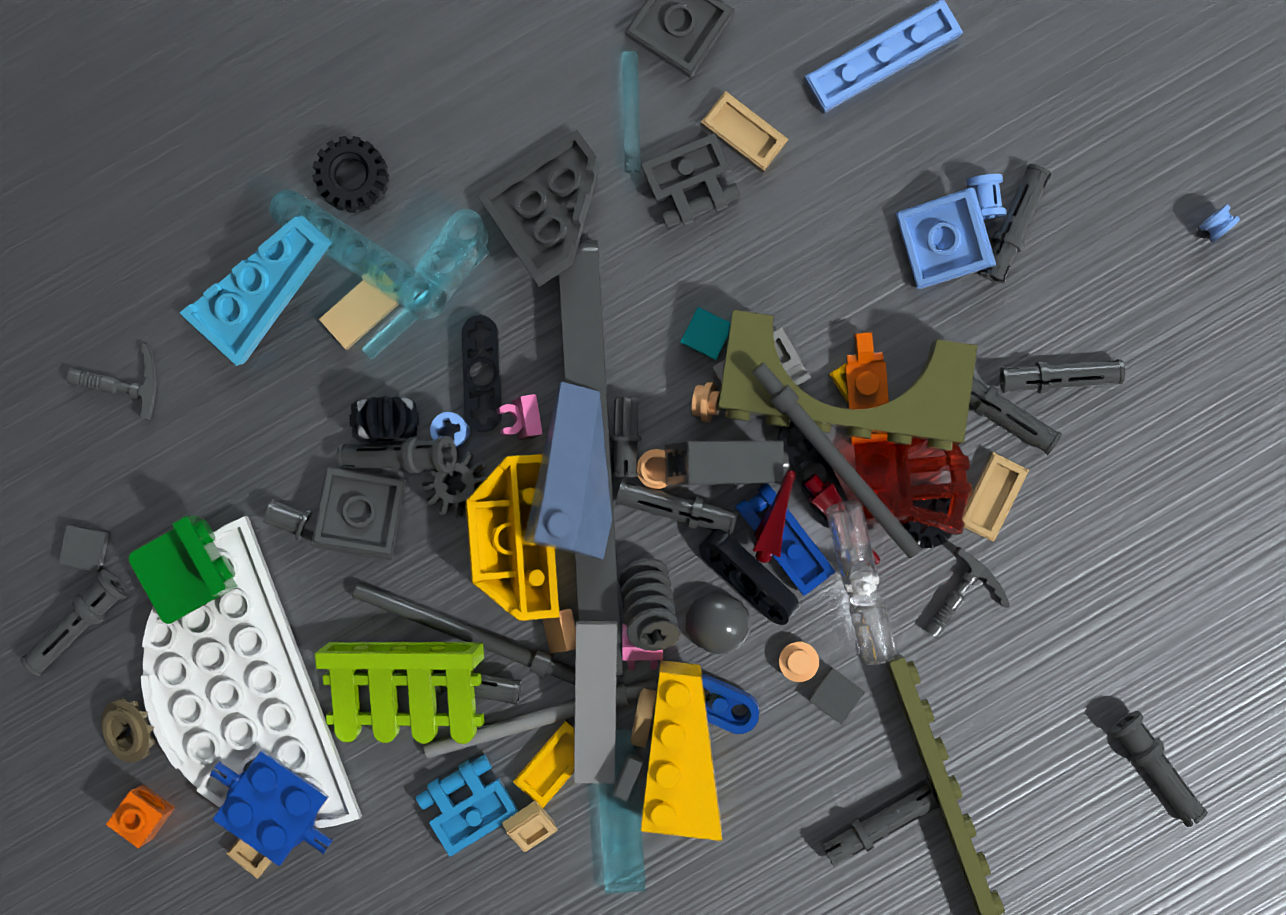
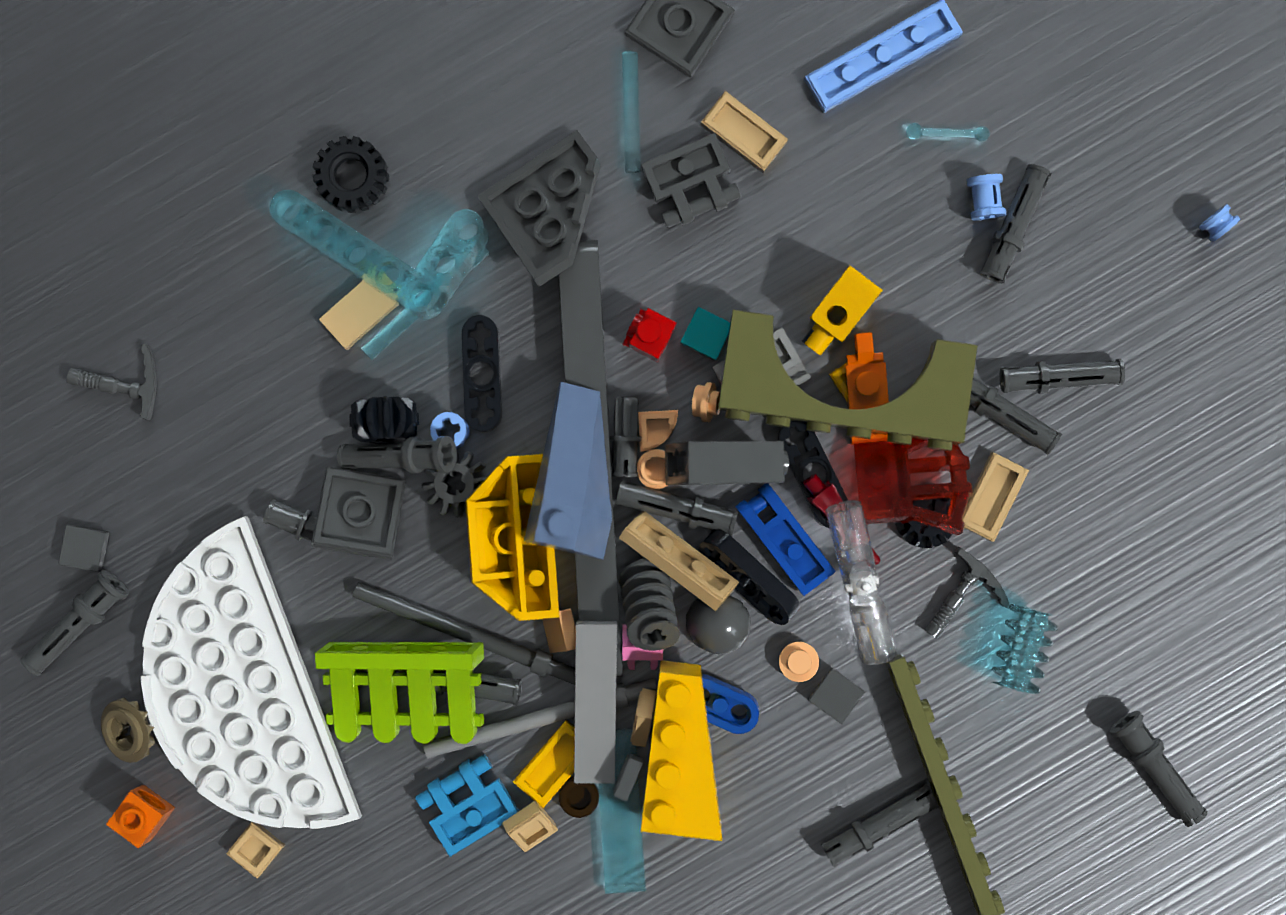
(183, 569): green bracket -> none
(251, 298): medium azure wing -> none
(270, 808): blue plate -> none
(525, 415): bright pink tile -> none
(578, 798): none -> dark brown tile
(649, 333): none -> red brick
(655, 428): none -> light nougat tile
(679, 560): none -> tan tile
(770, 531): dark red piece -> none
(785, 400): dark grey bar -> none
(852, 293): none -> yellow torso
(914, 132): none -> clear light blue hinge
(945, 238): light blue tile -> none
(1024, 649): none -> clear light blue piece

